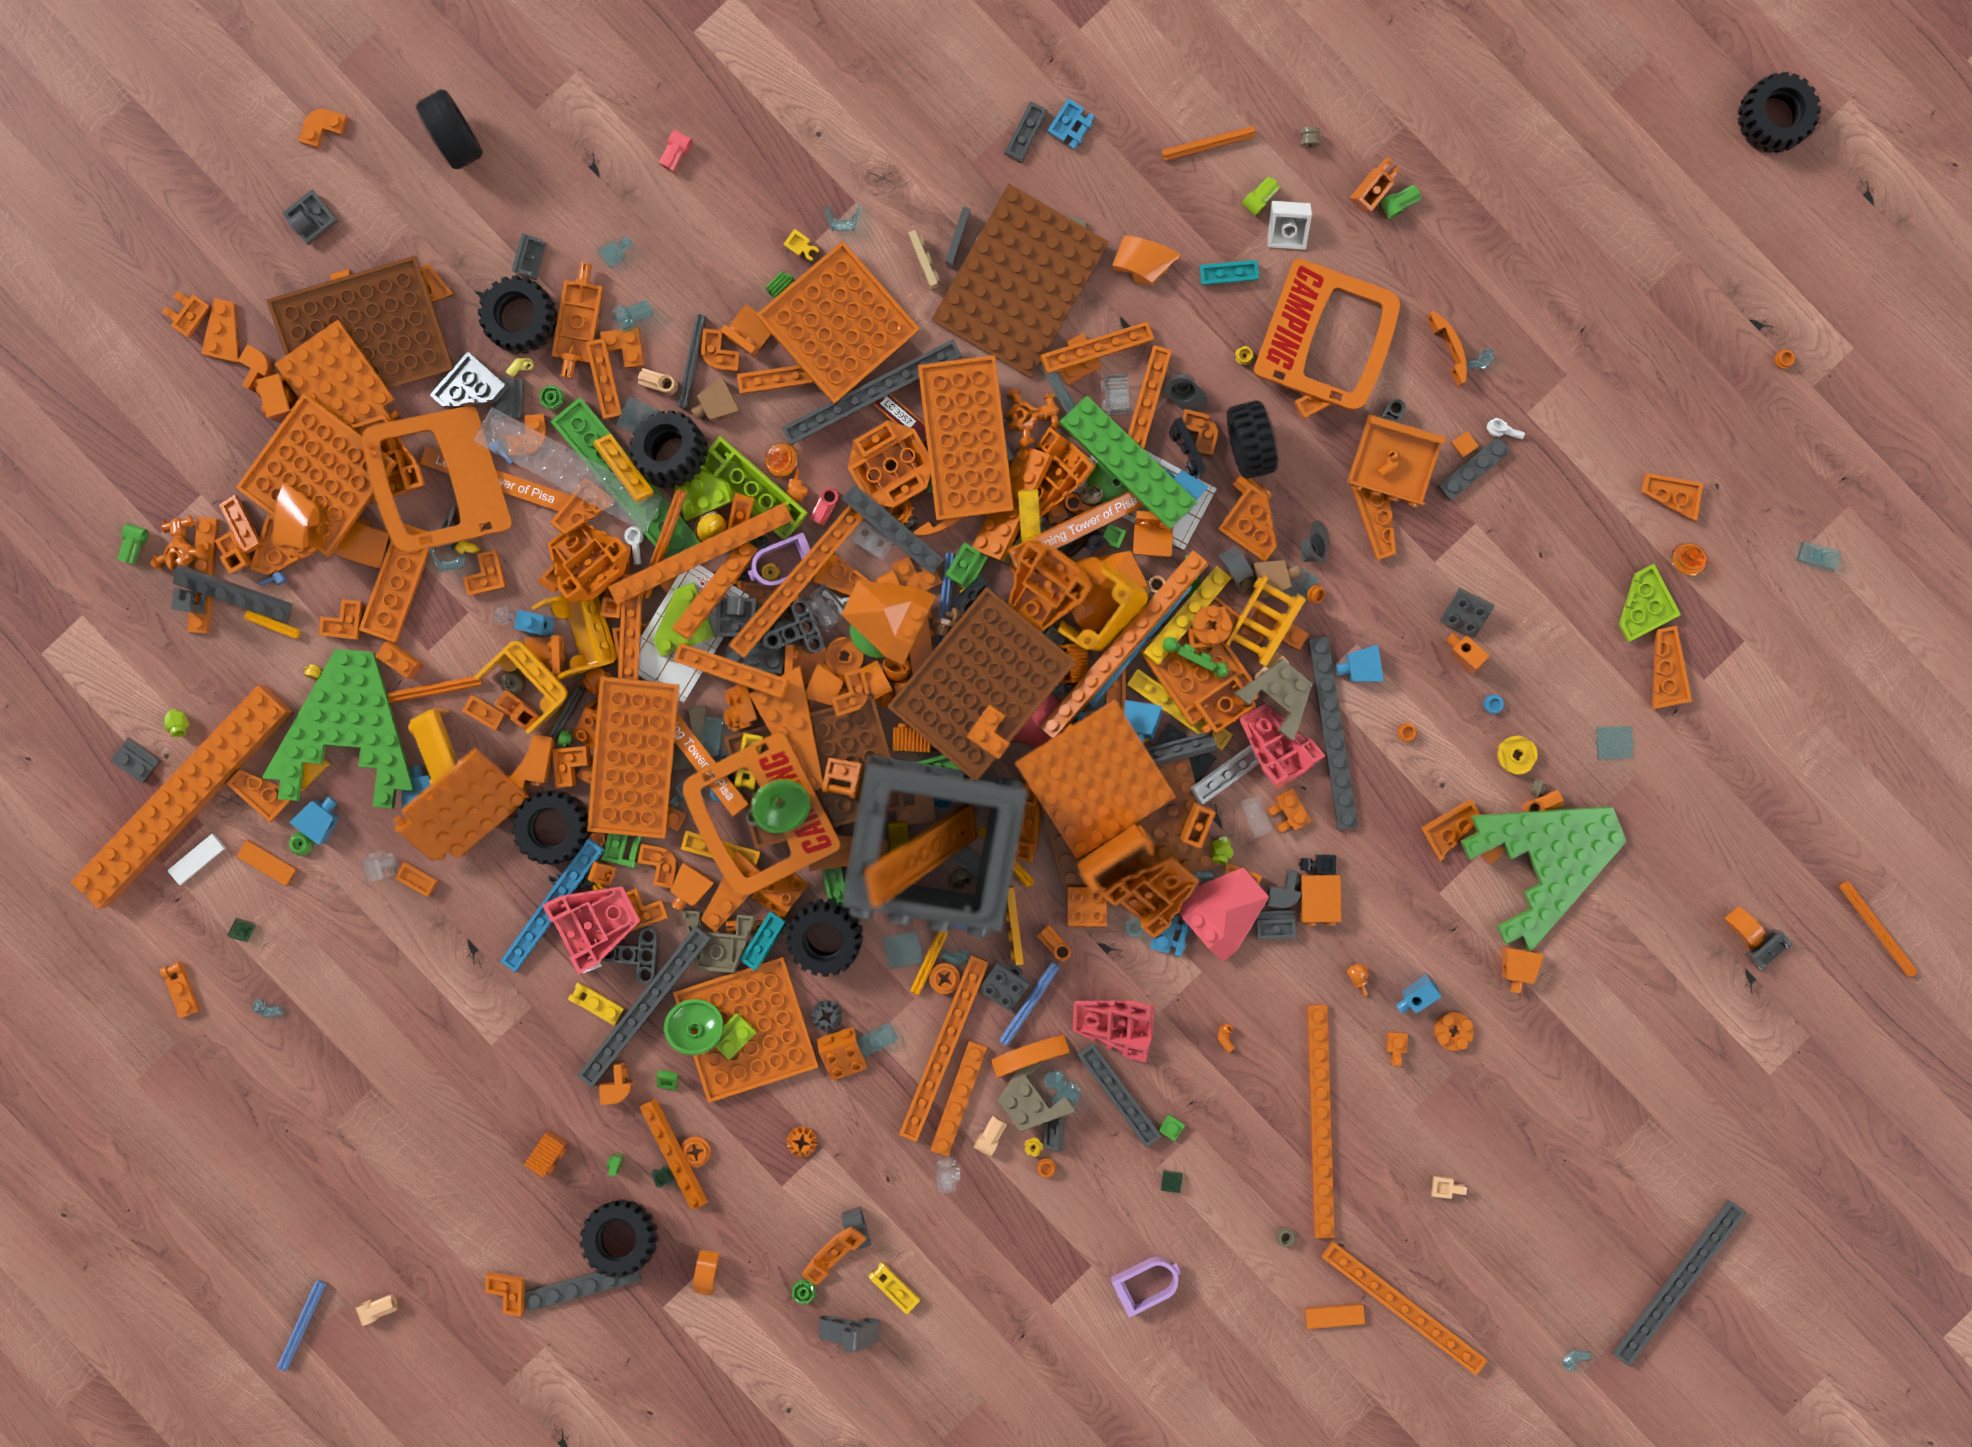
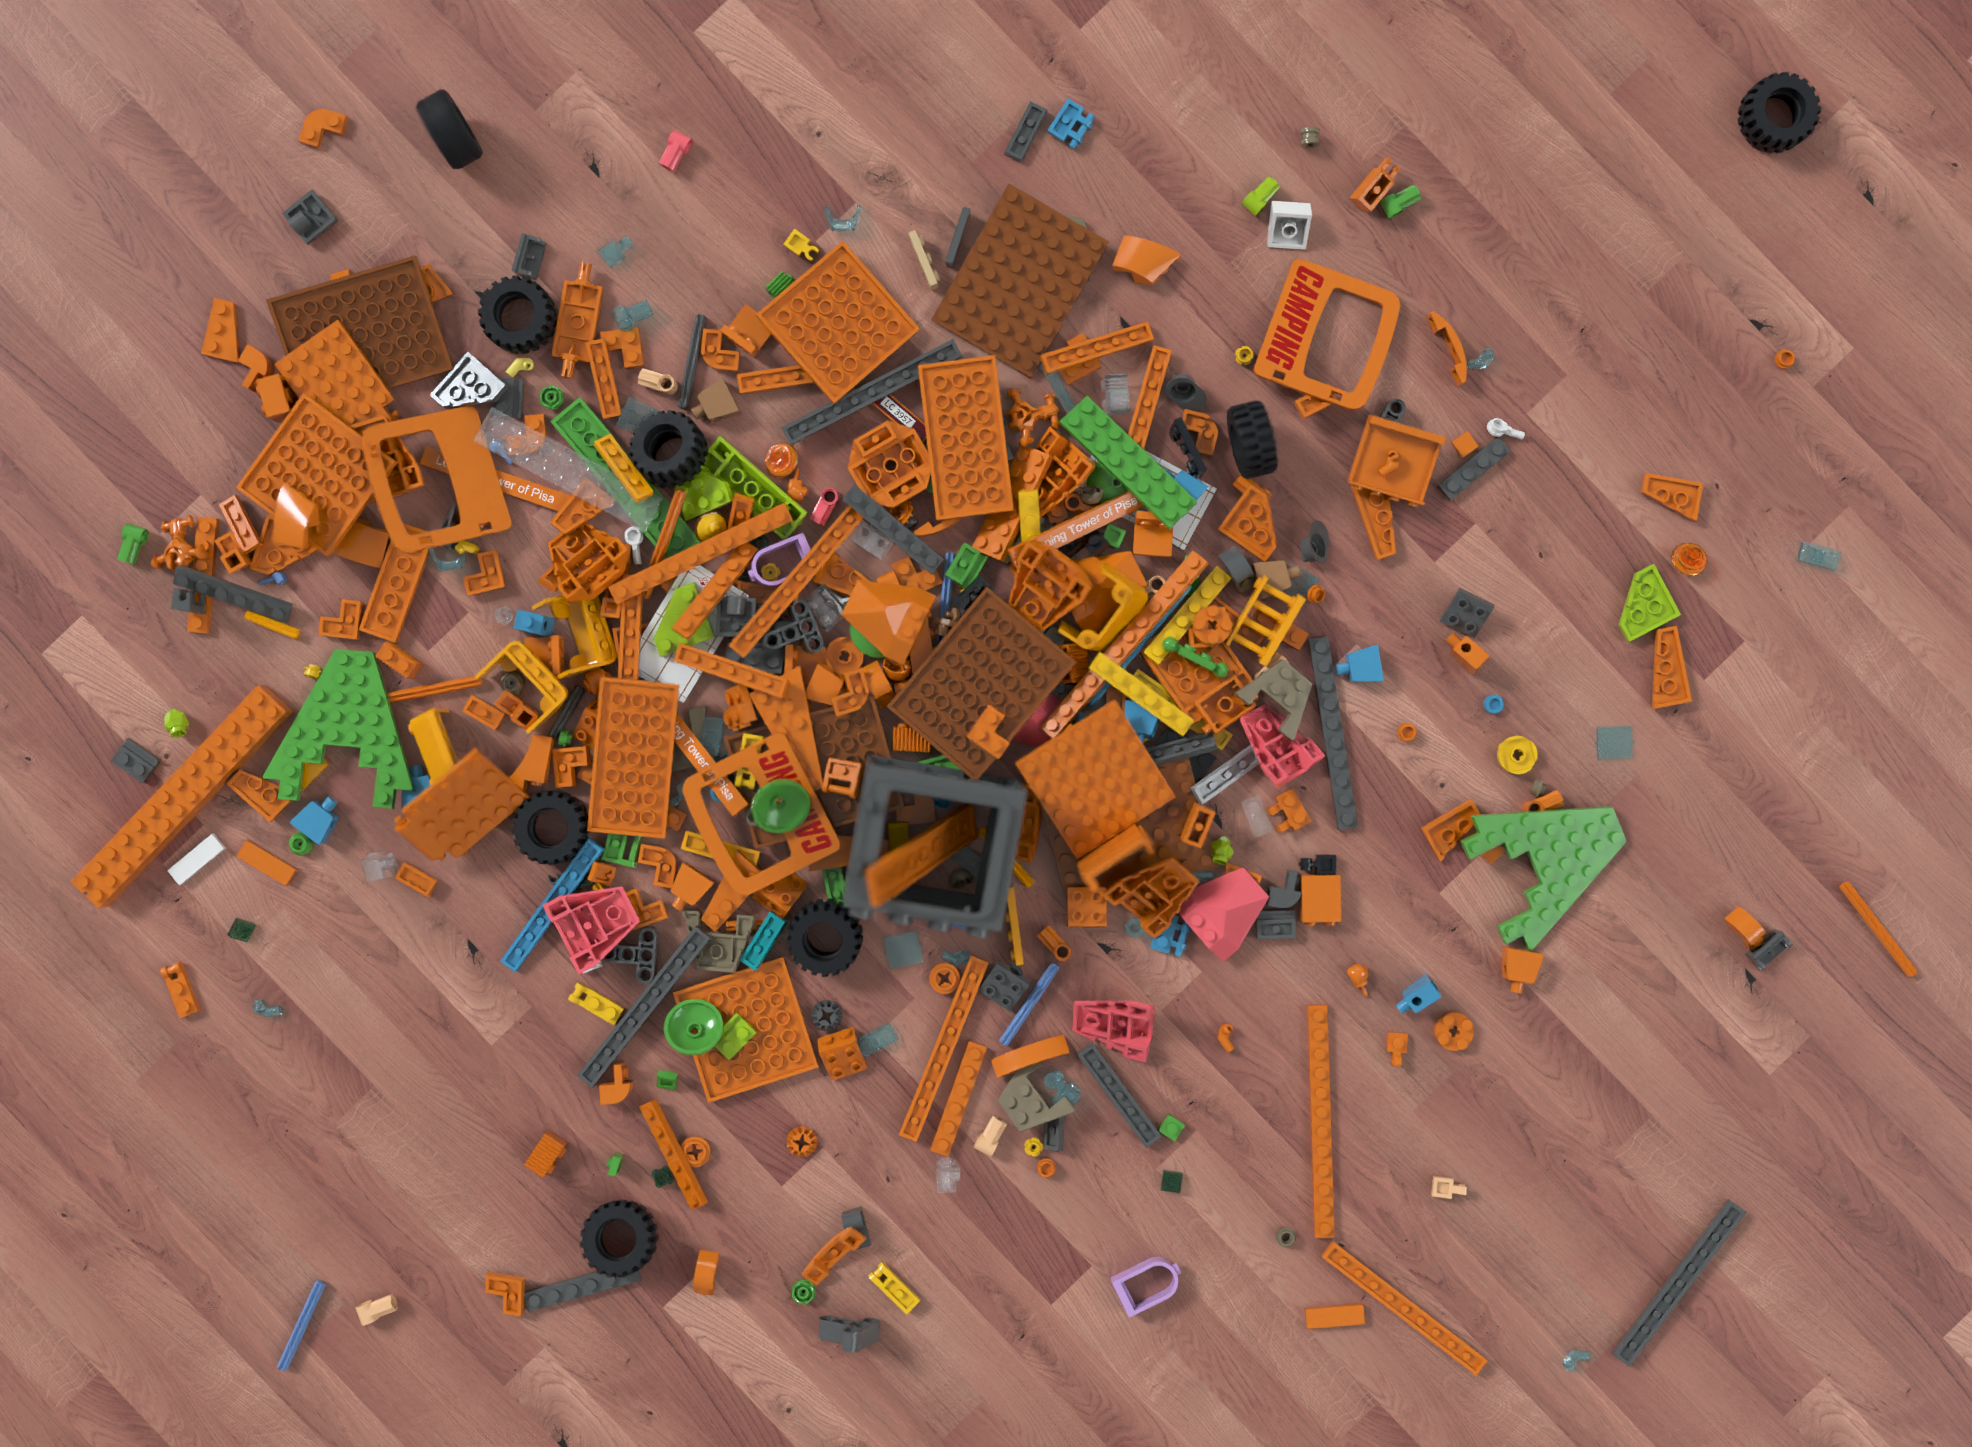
(189, 316): orange plate -> none
(599, 838): orange plate -> none
(928, 962): light orange axle -> none
(1141, 694): none -> yellow plate
(1208, 143): orange axle -> none
(1229, 272): teal plate -> none

